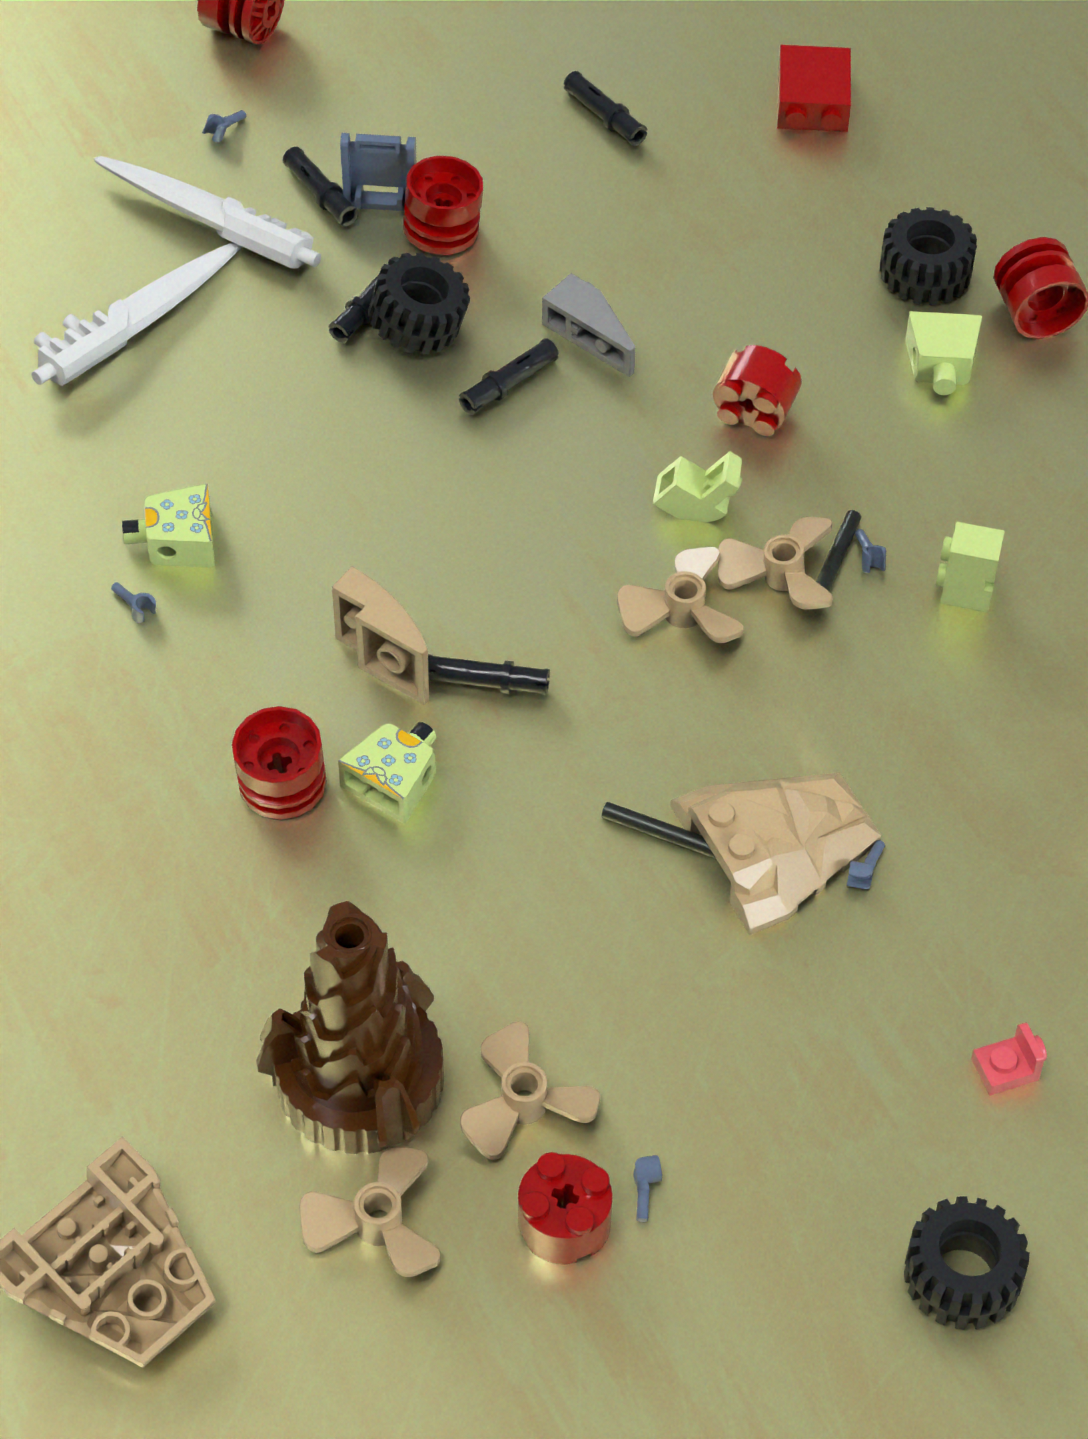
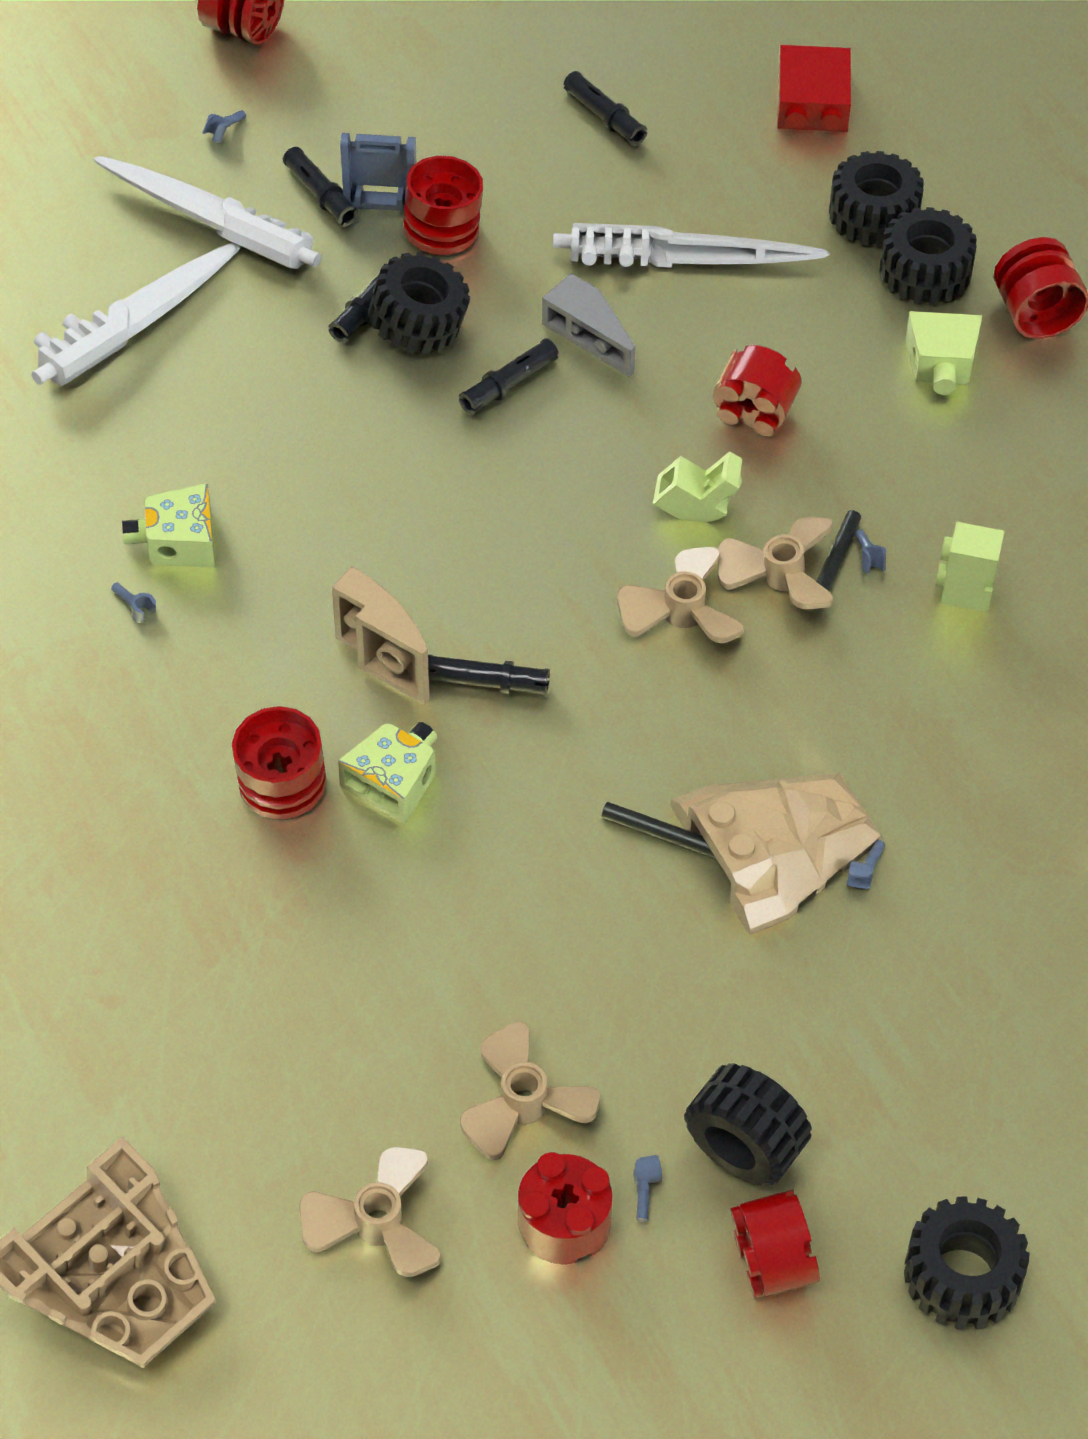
(360, 1054): reddish brown cone -> none
(665, 247): none -> white piece
(748, 1124): none -> black tyre
(775, 1244): none -> red brick
(871, 193): none -> black tyre
(1010, 1061): coral bracket -> none

